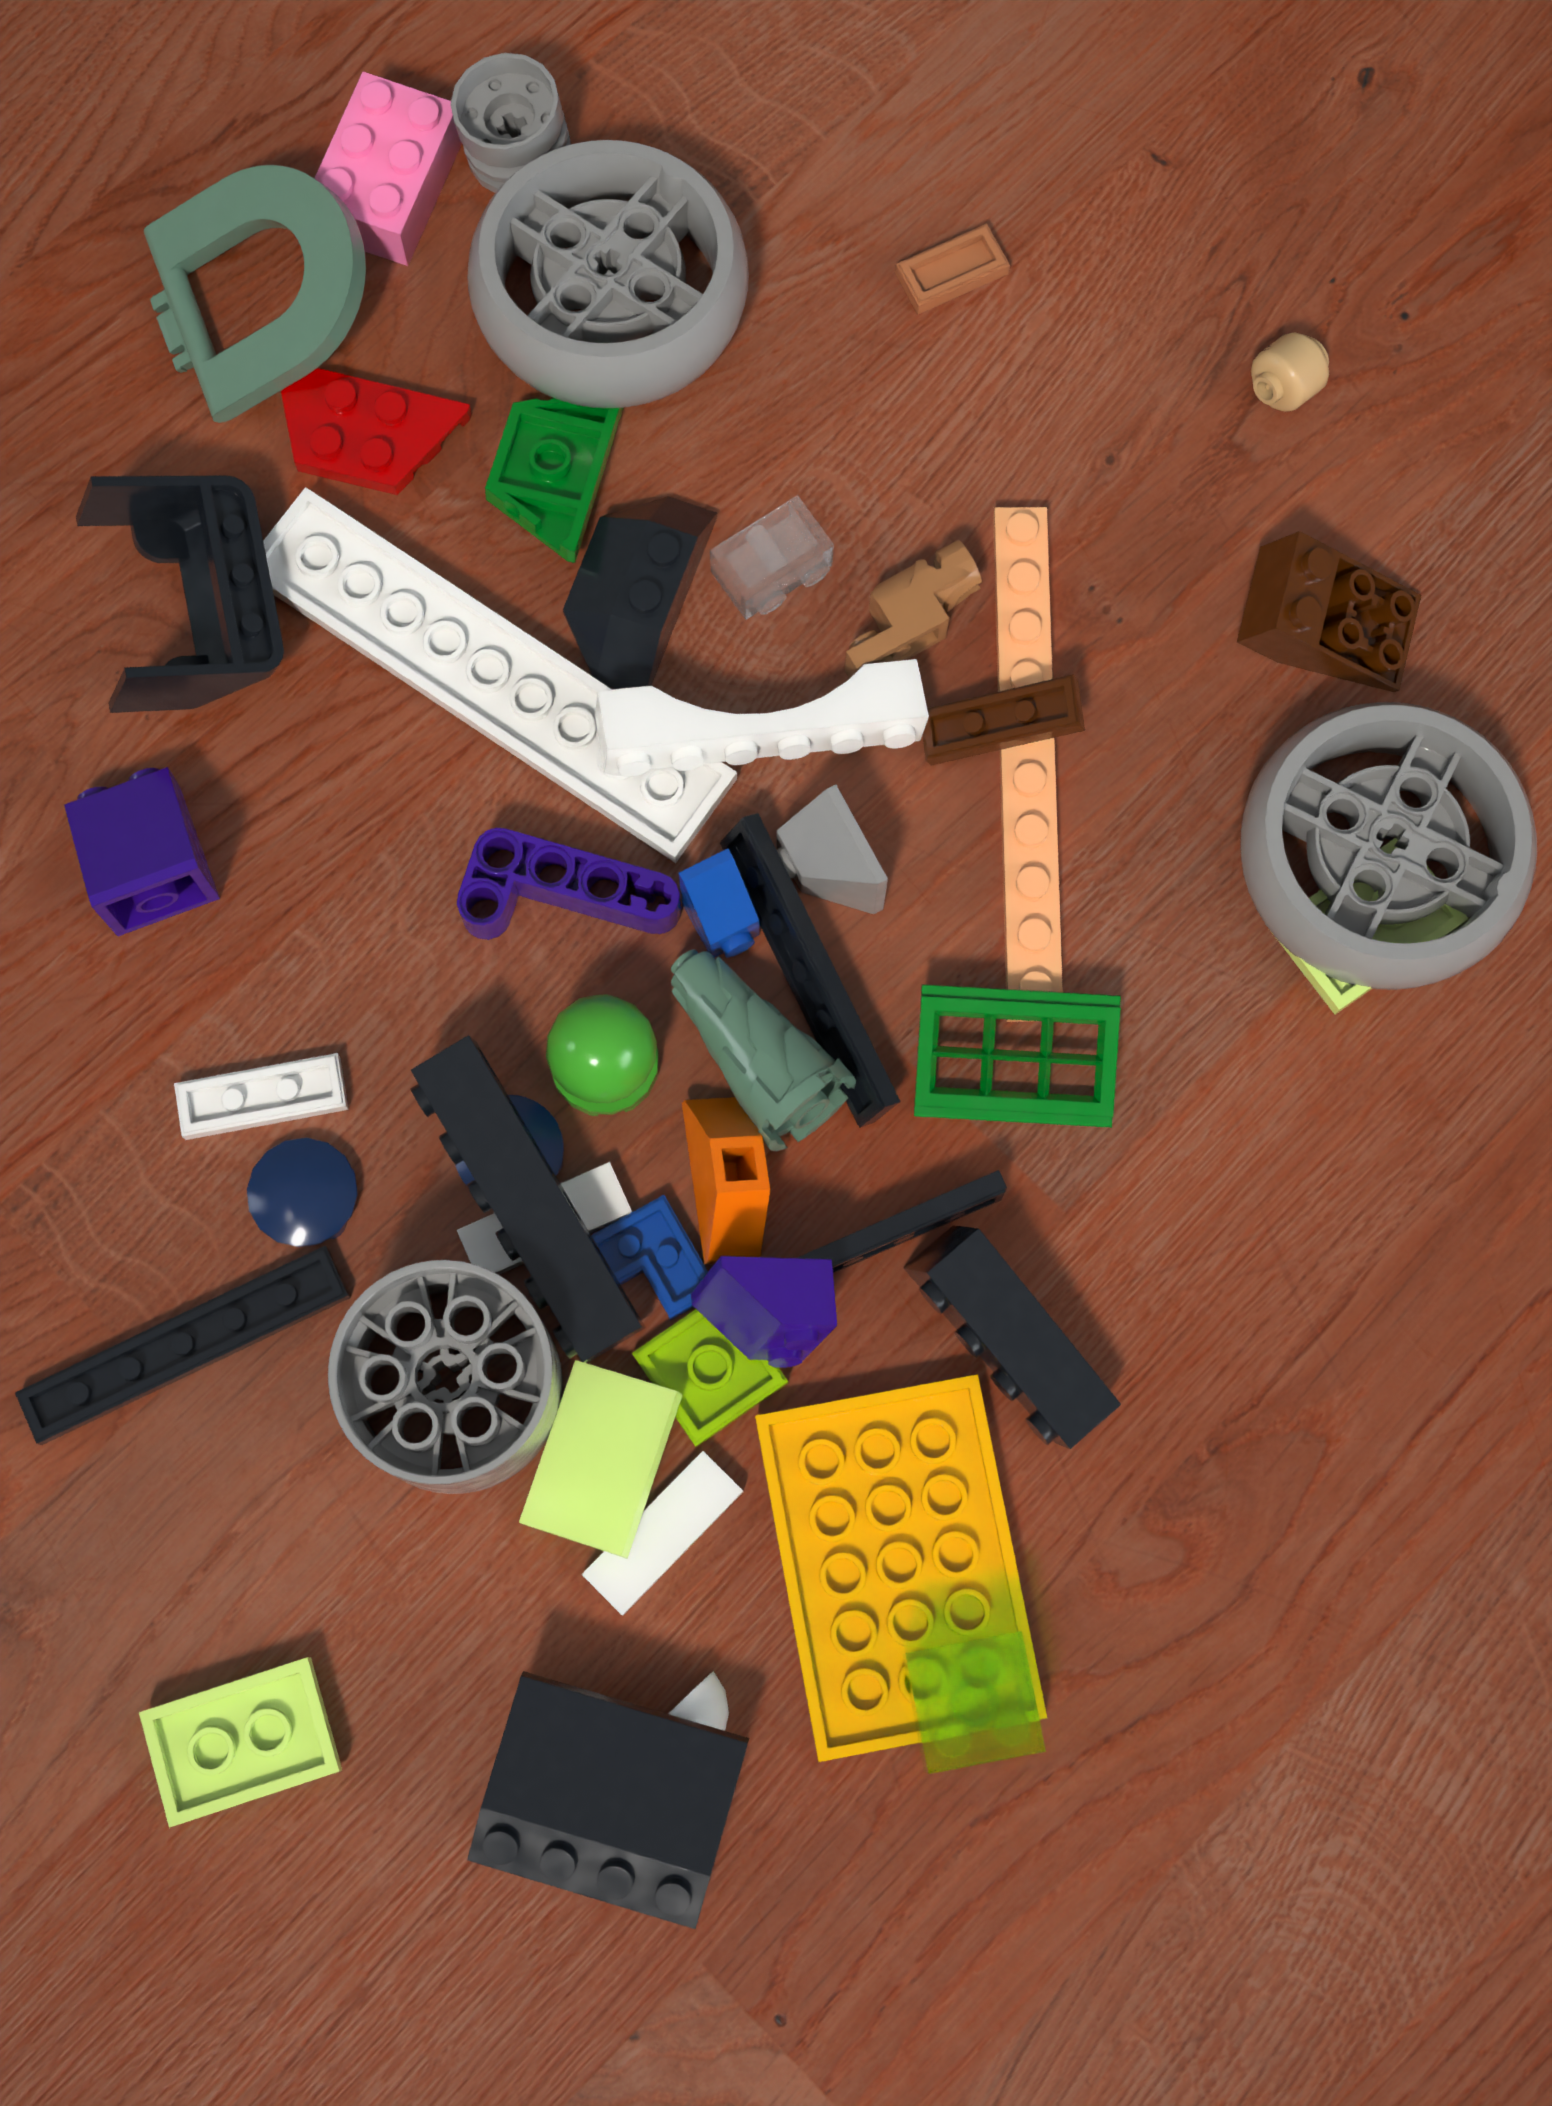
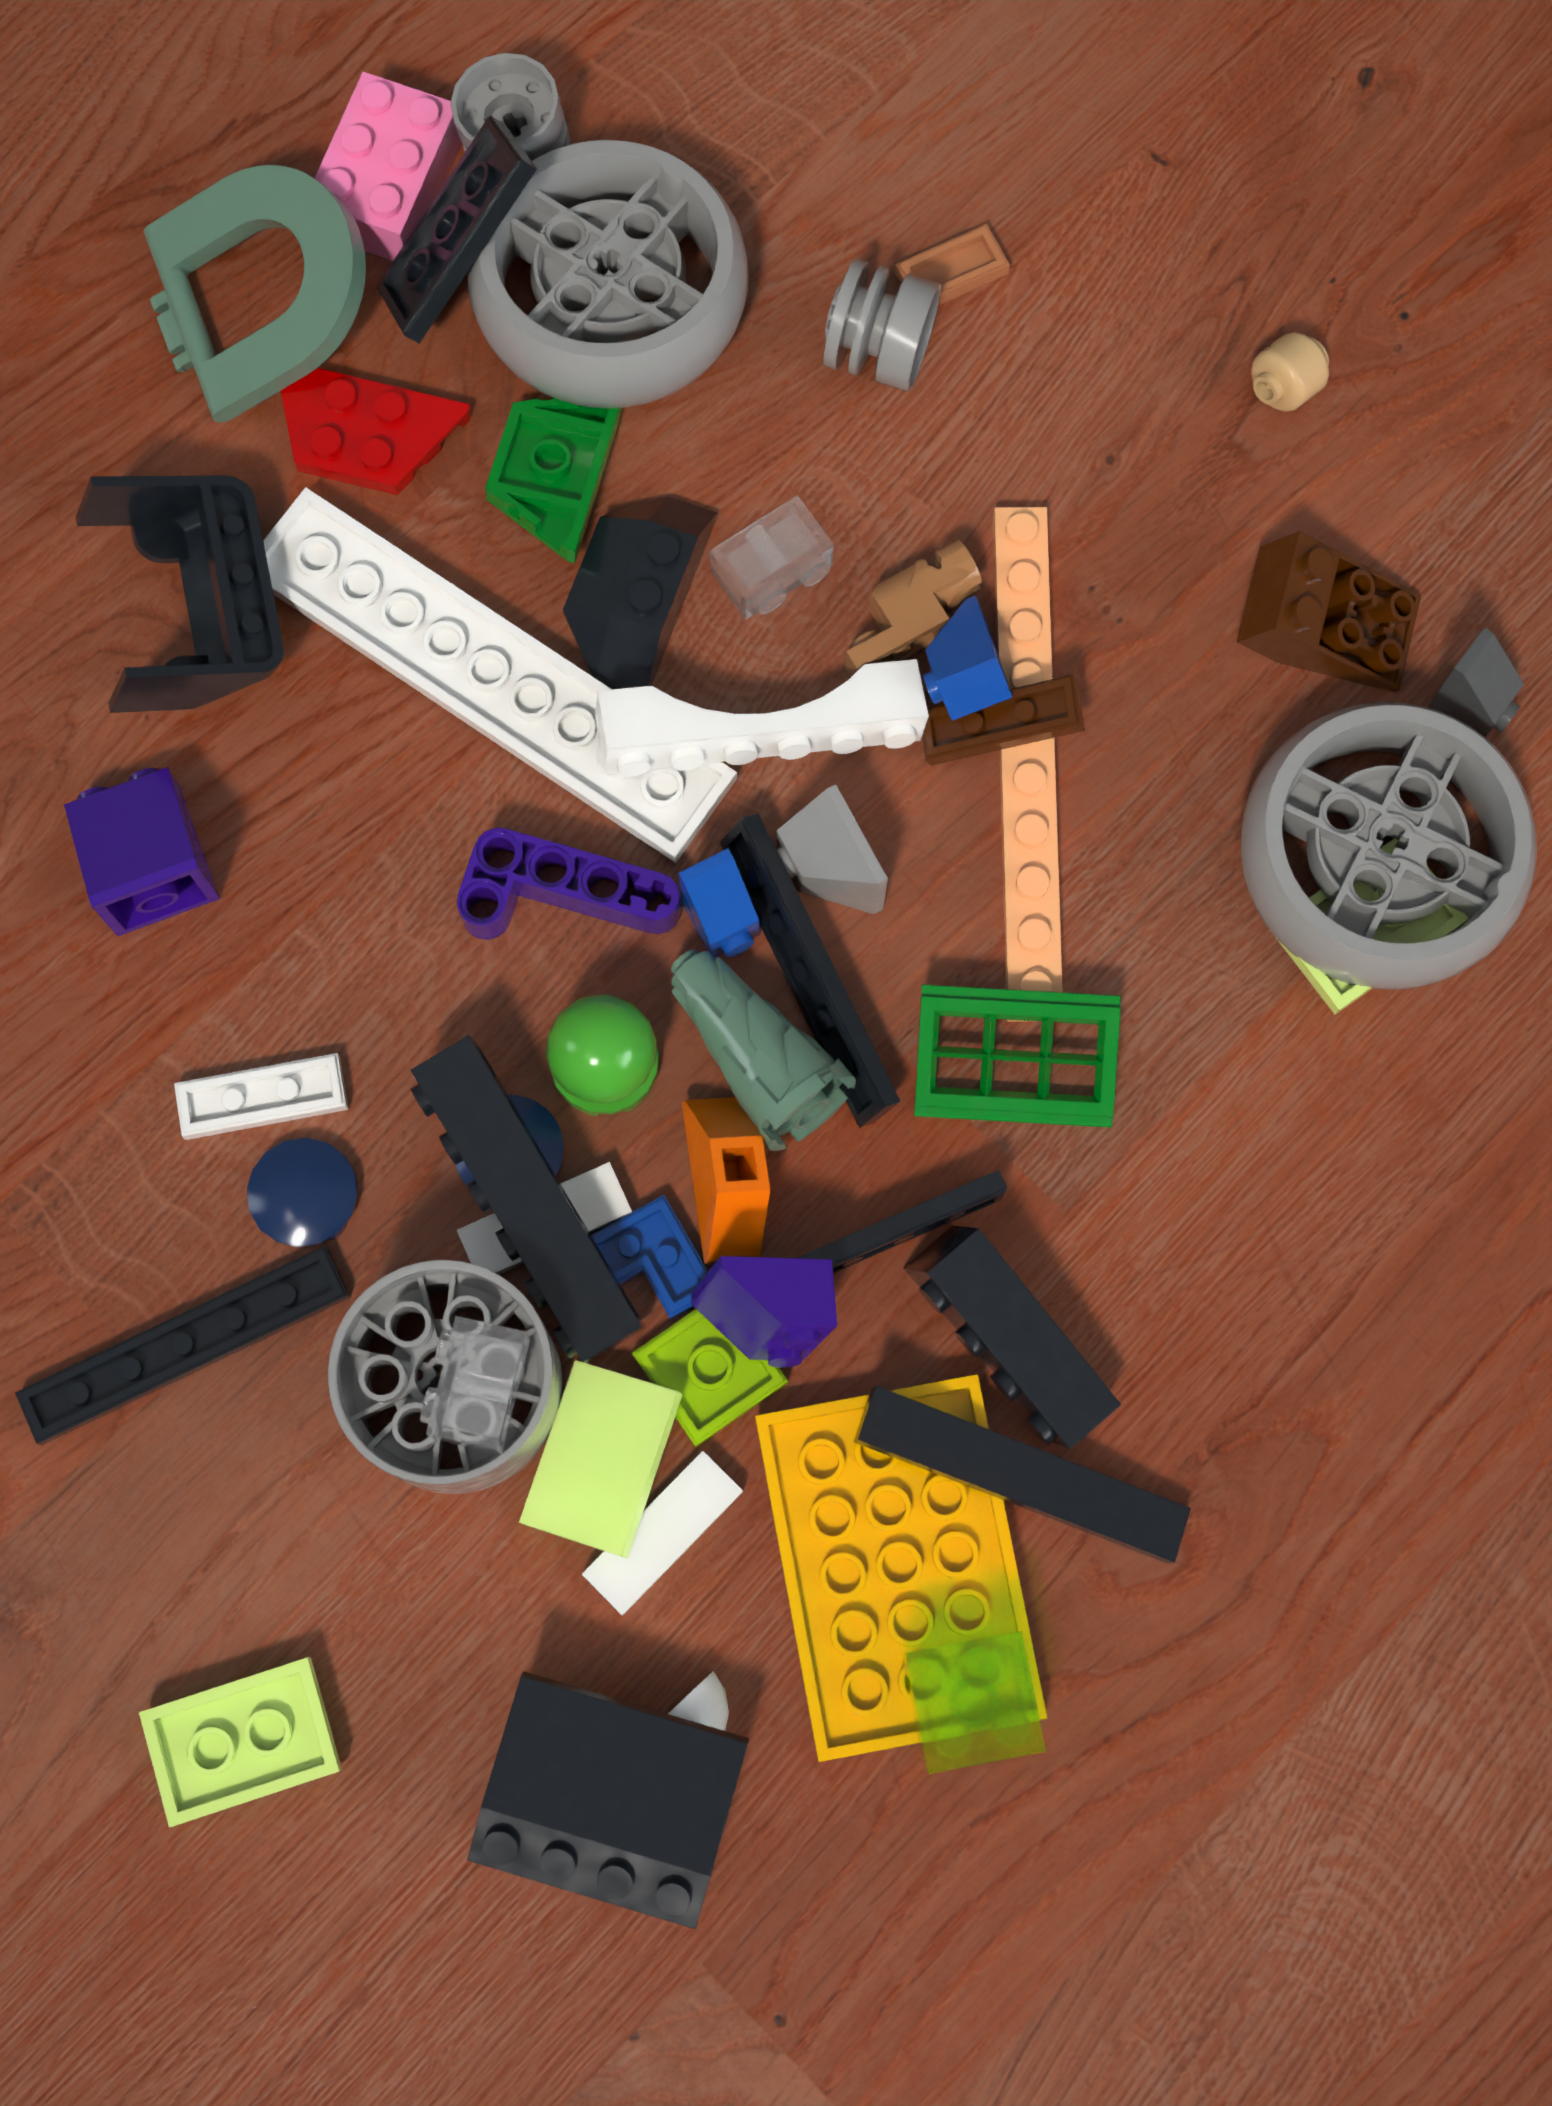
(455, 228): none -> black tile
(475, 1384): none -> clear brick
(881, 324): none -> light grey wheel
(965, 664): none -> blue slope
(1022, 1475): none -> black tile
(1481, 687): none -> dark grey slope

